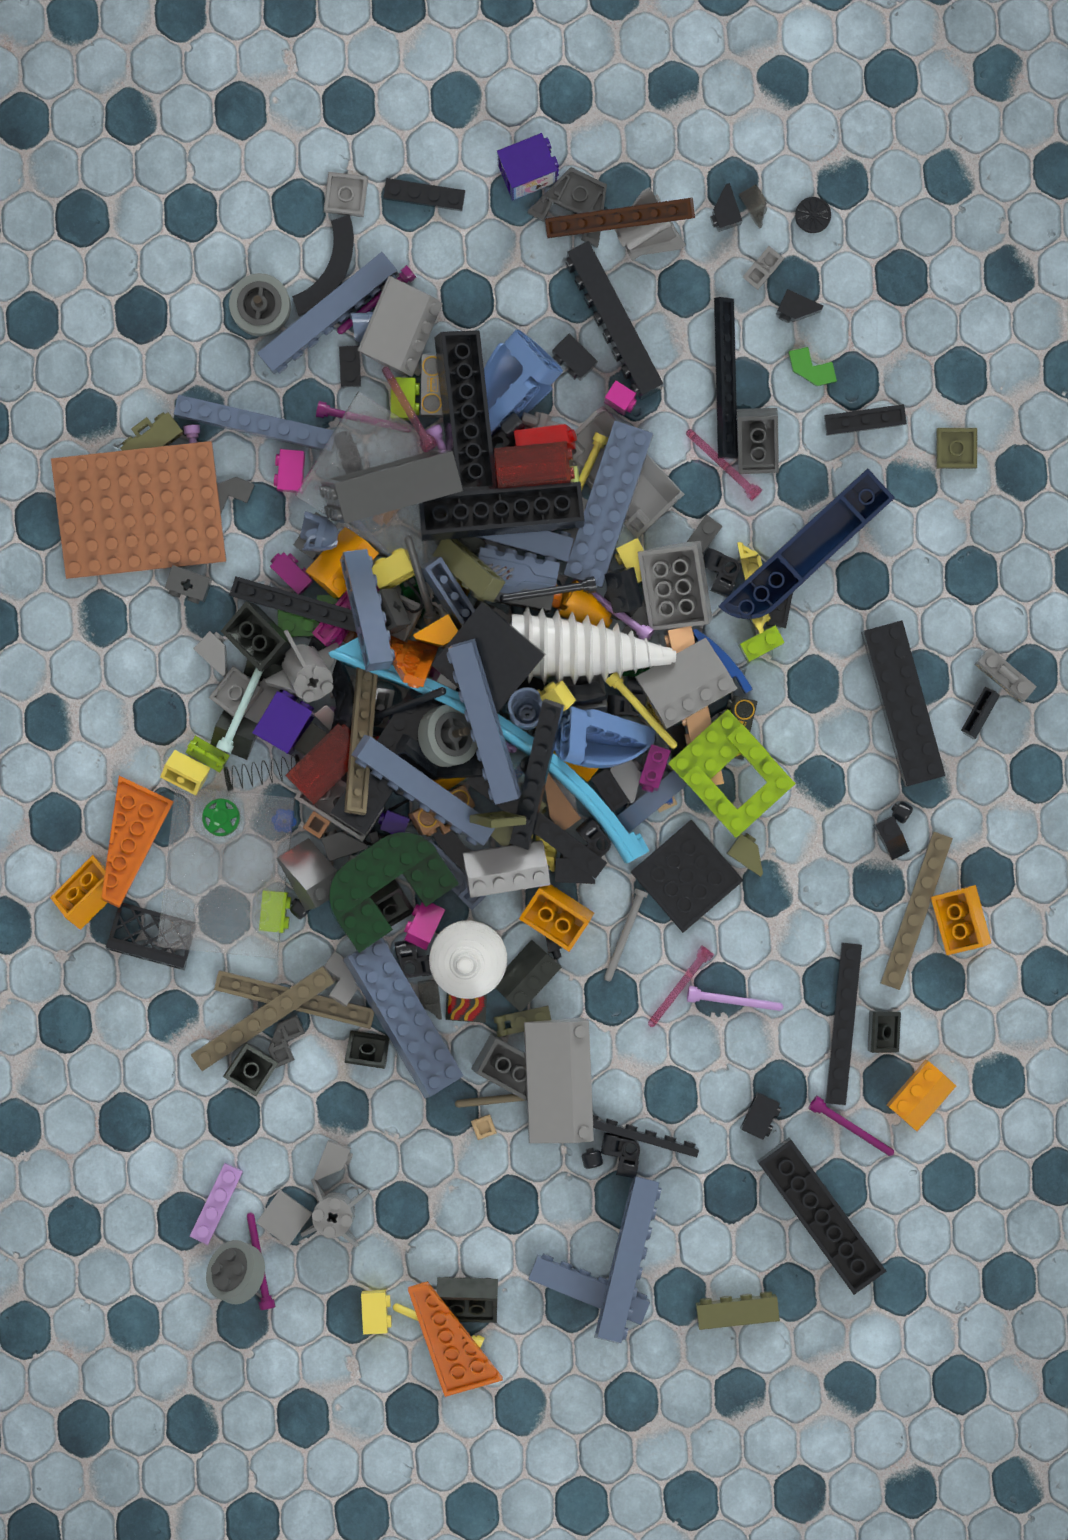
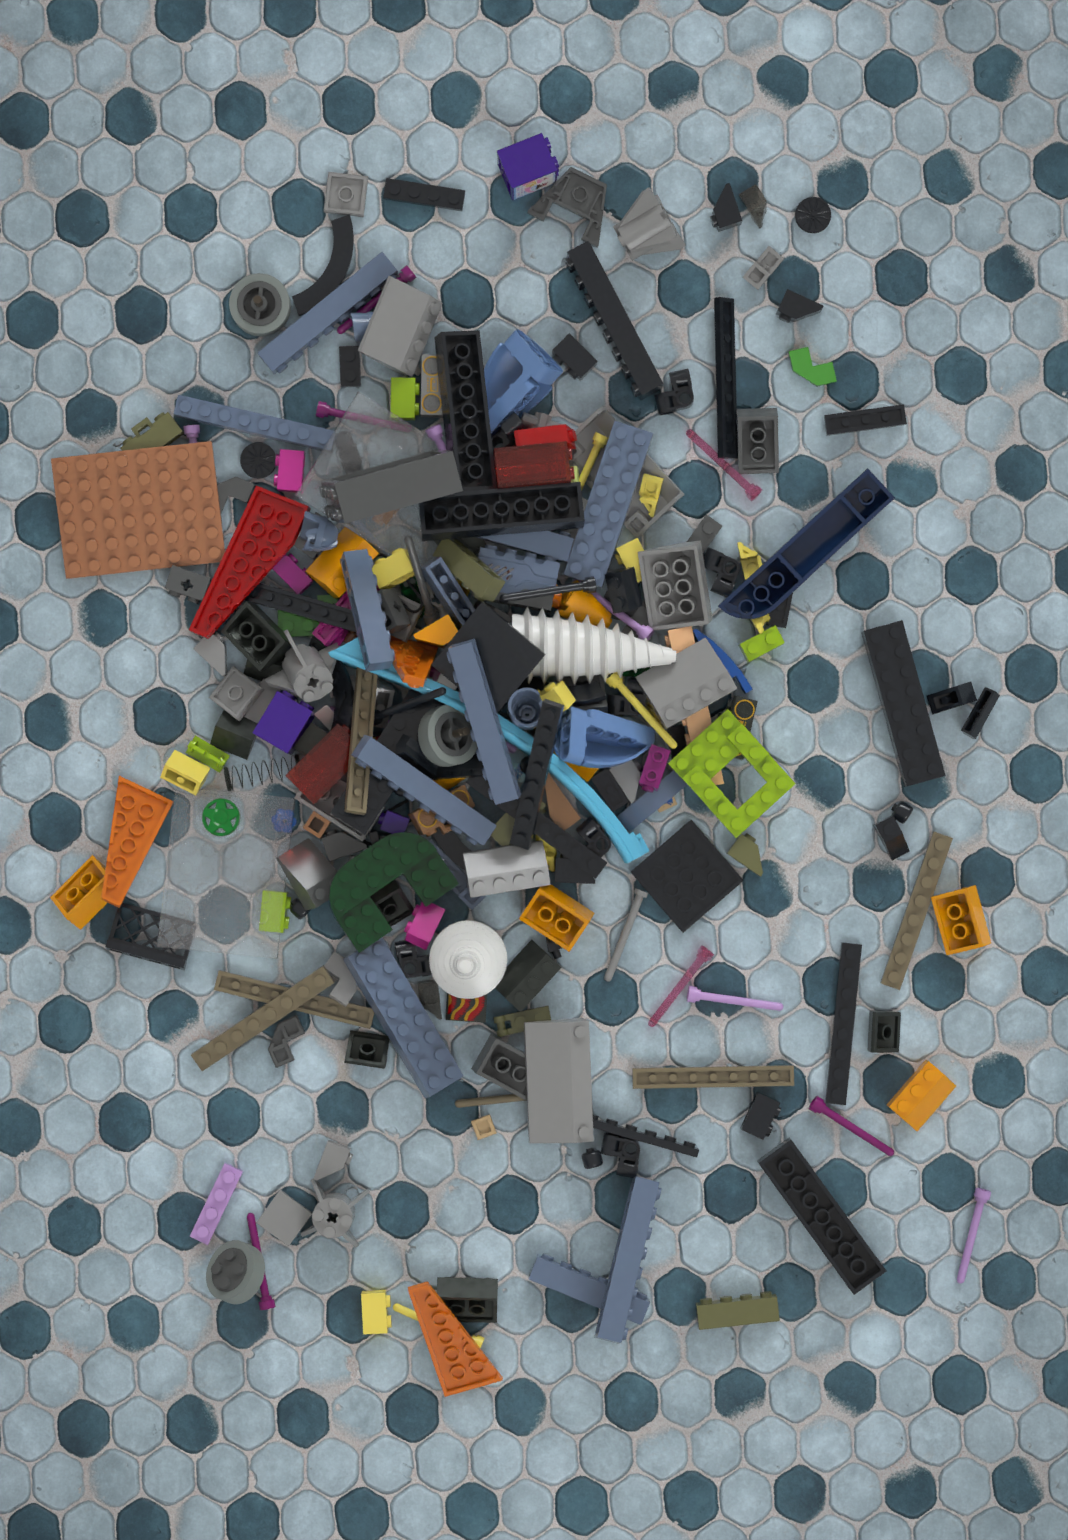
(226, 743): light aqua piece -> none
(250, 1069): pearl dark grey slope -> none
(258, 460): none -> black wheel
(259, 542): none -> red wing
(426, 441): clear pink piece -> none
(497, 819): olive tile -> none
(620, 218): reddish brown tile -> none
(620, 398): dark pink brick -> none
(650, 492): none -> light yellow slope
(669, 401): none -> black piece
(713, 1076): none -> dark tan plate
(951, 698): none -> black slope
(956, 448): olive tile -> none
(981, 1197): none -> lavender piece
(1005, 675): light grey piece -> none

